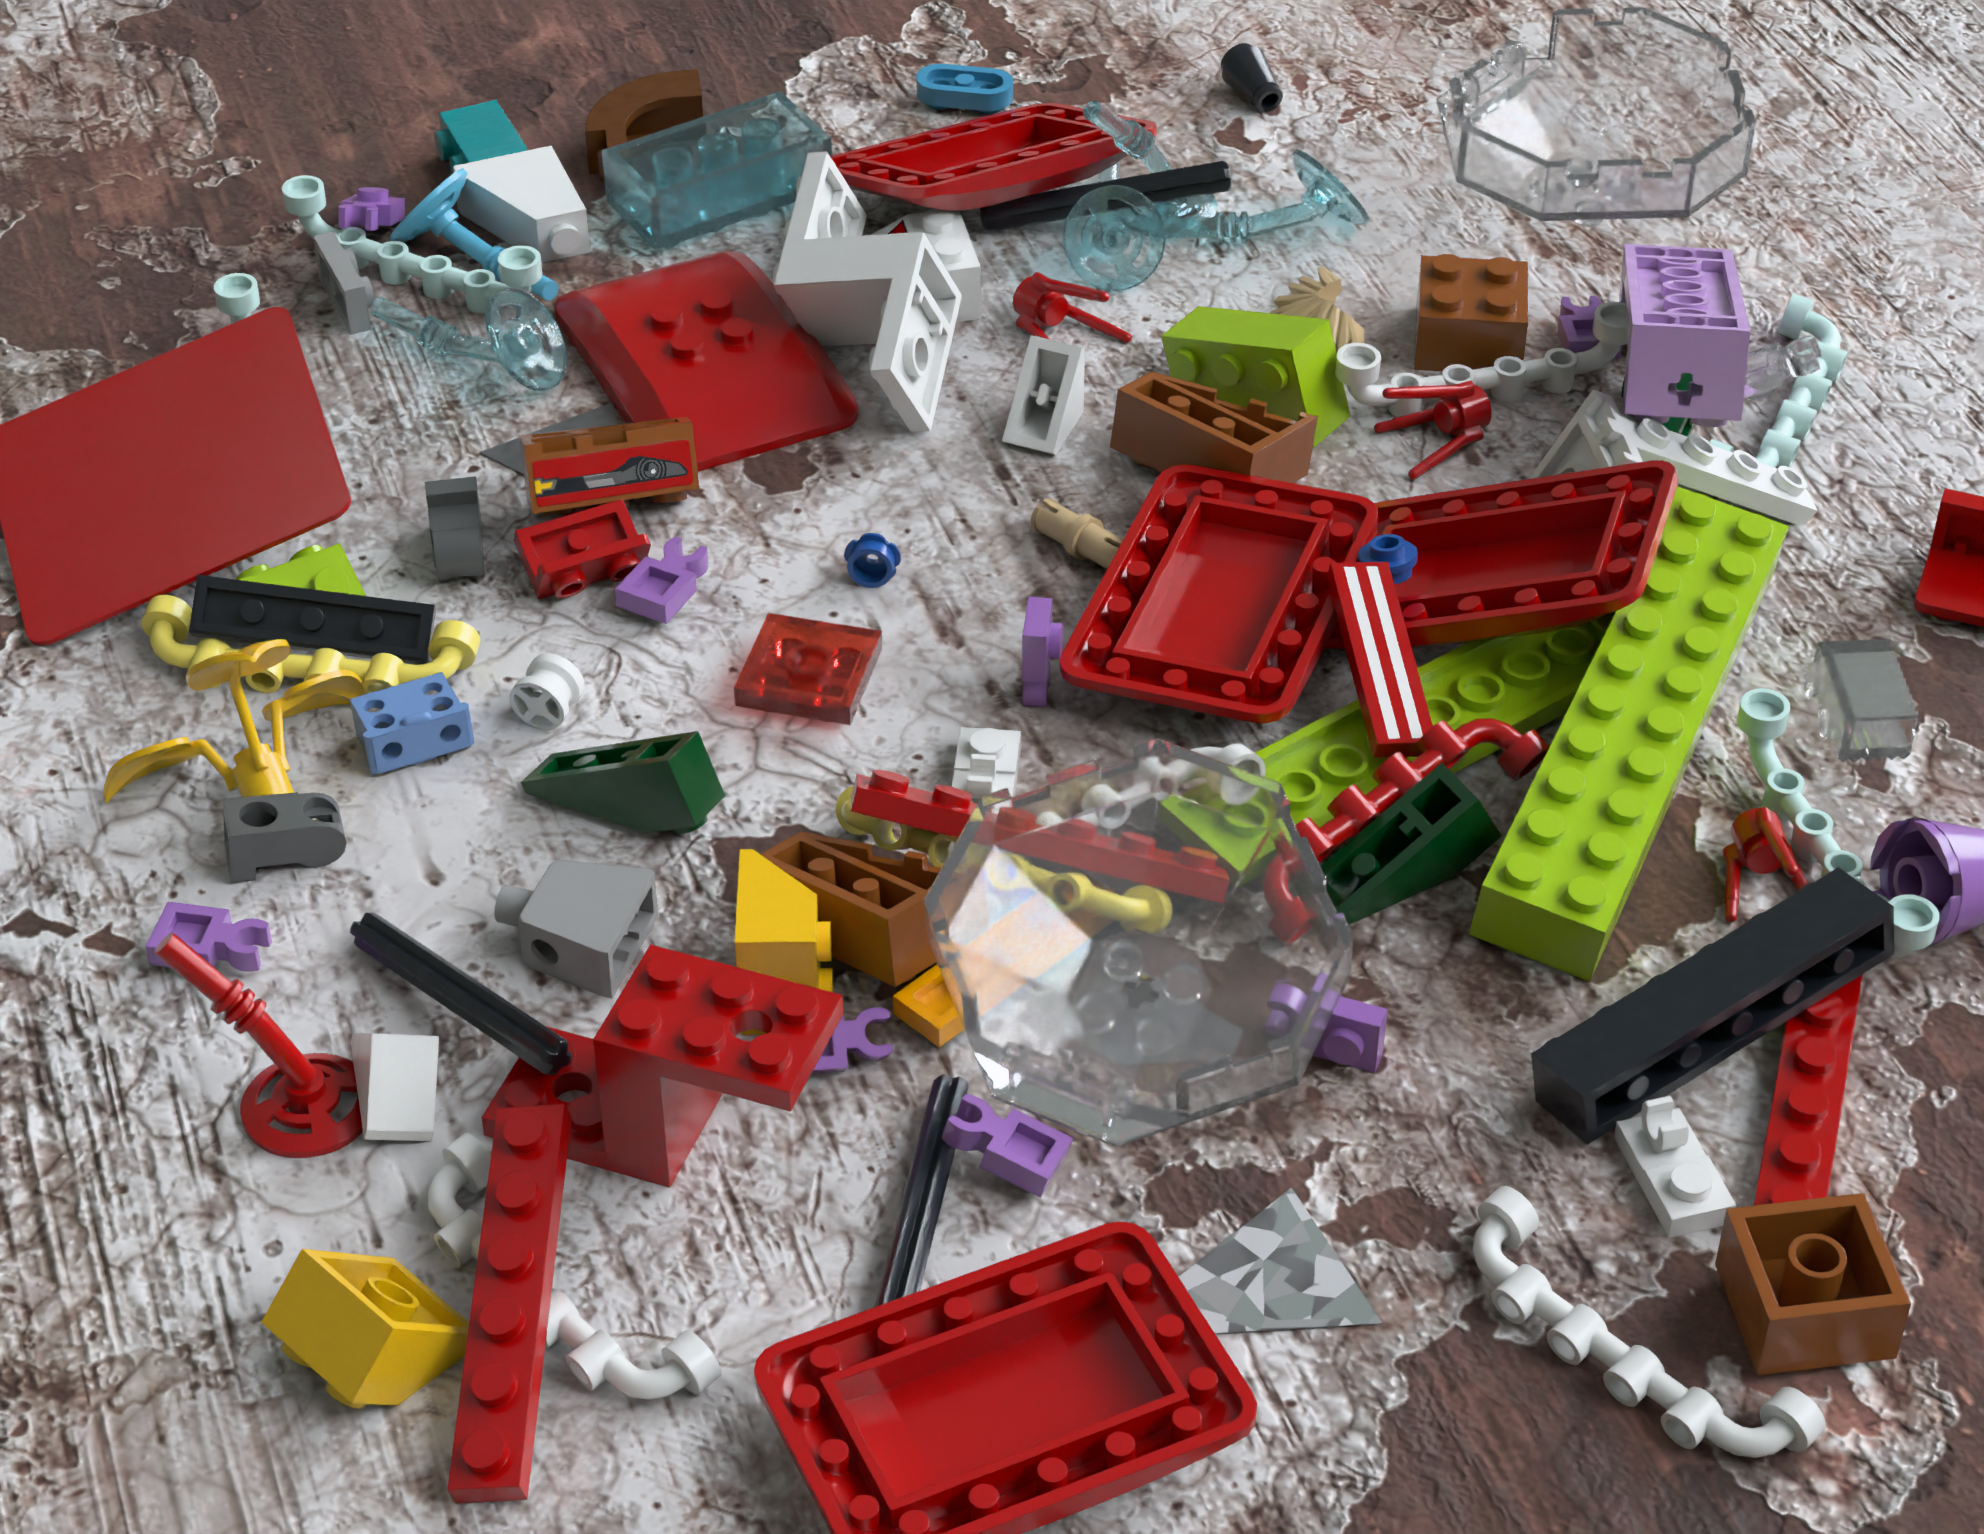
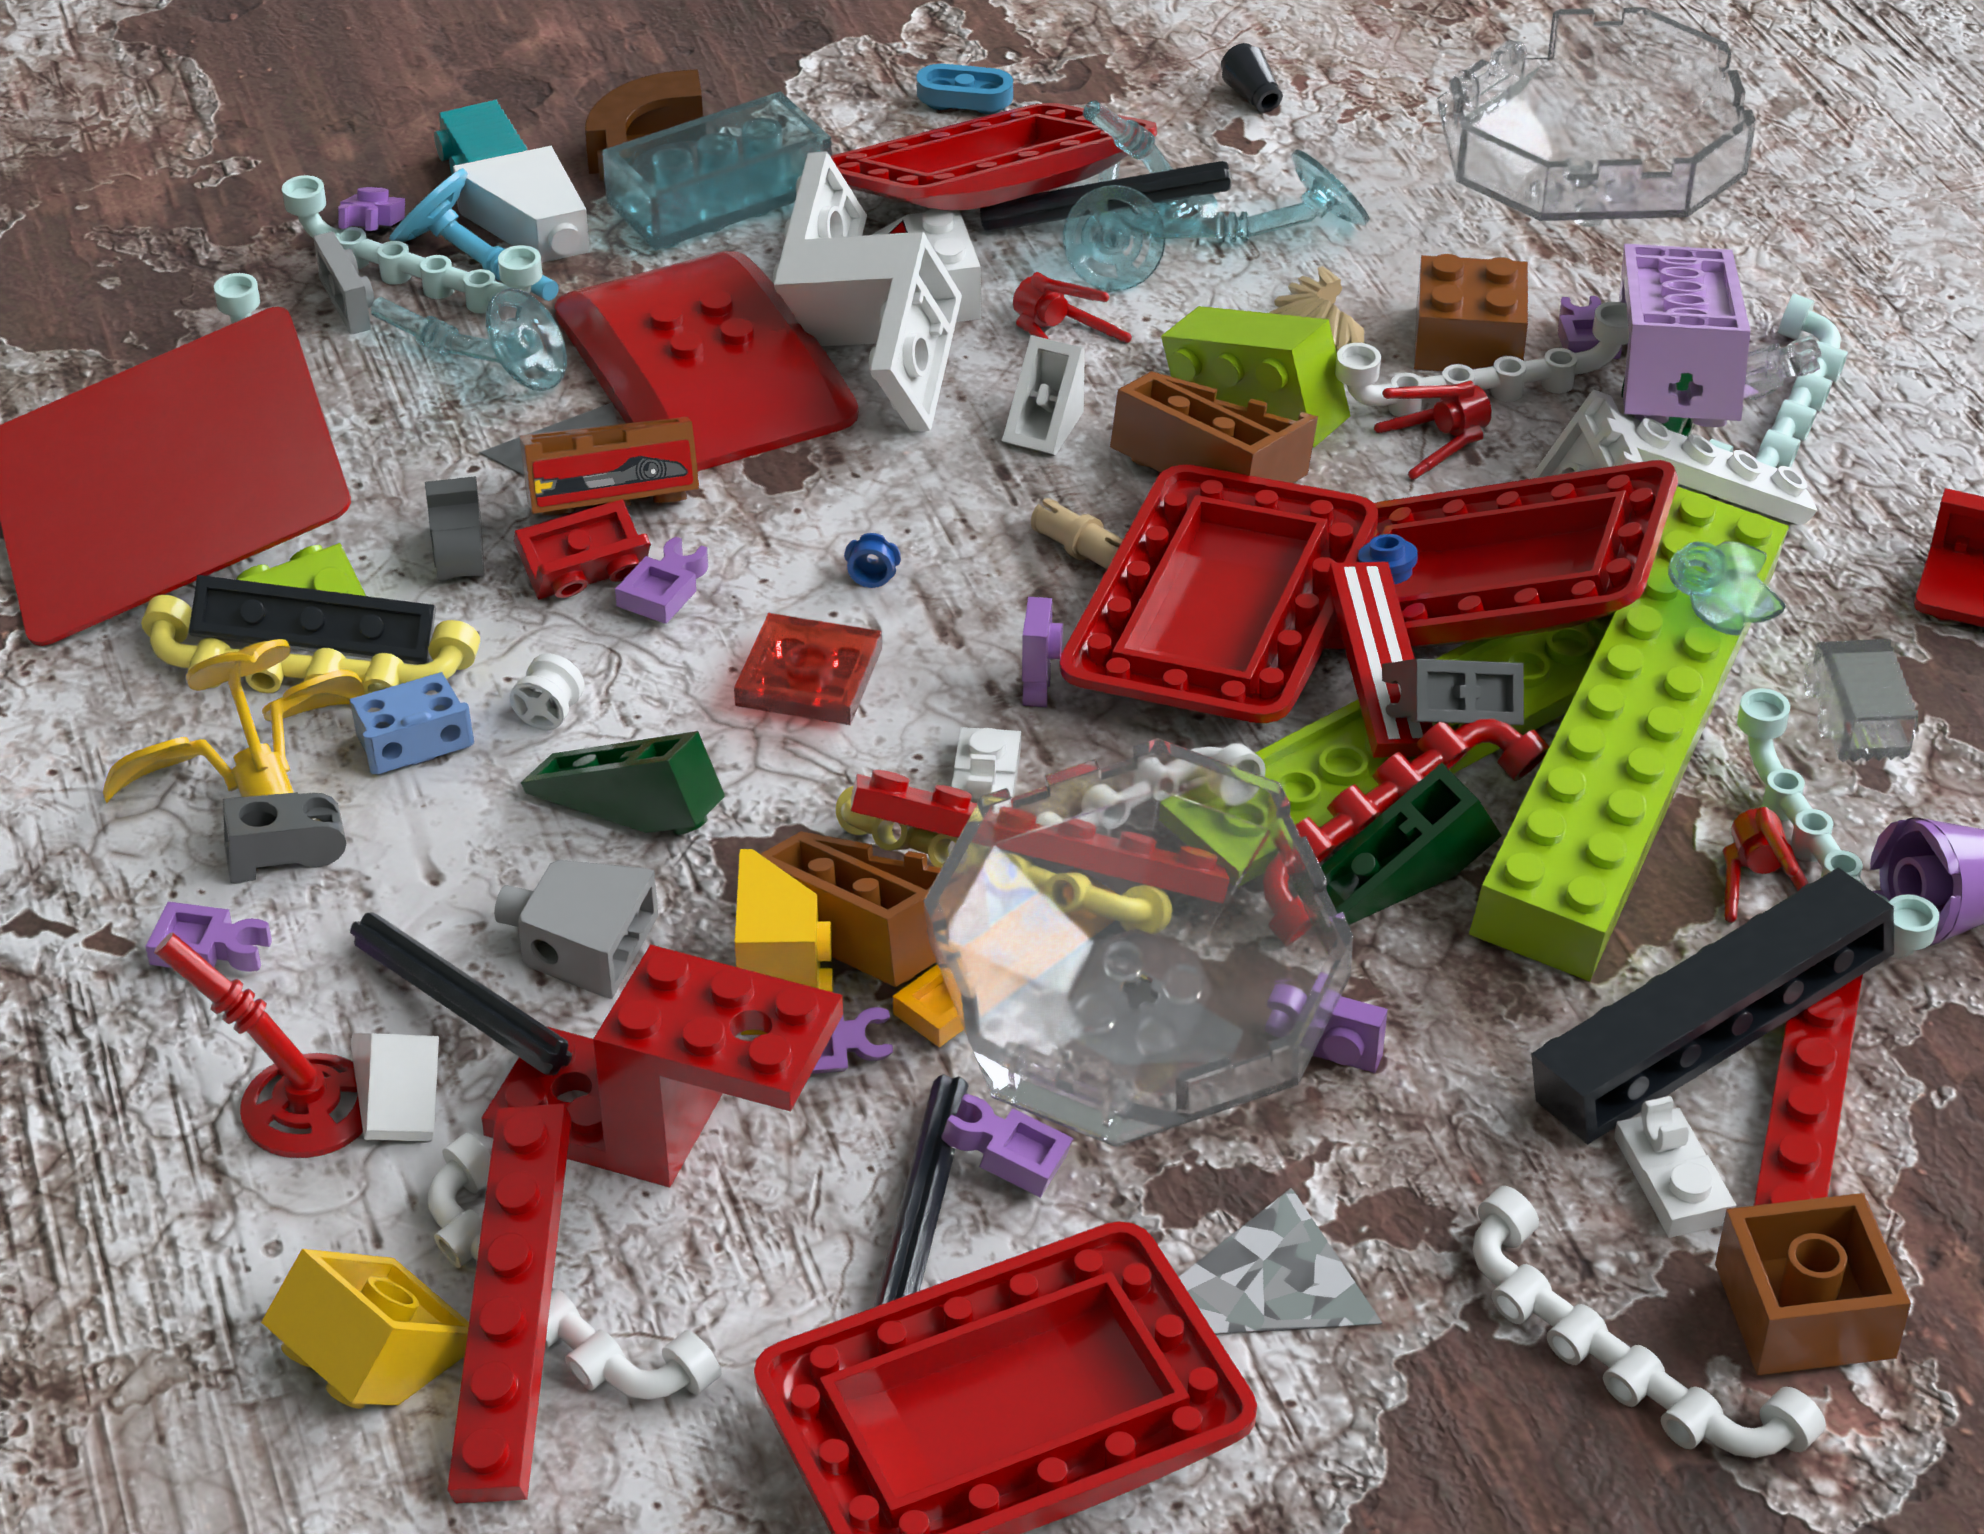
(1456, 691): none -> dark grey hinge
(1725, 584): none -> clear light blue plate

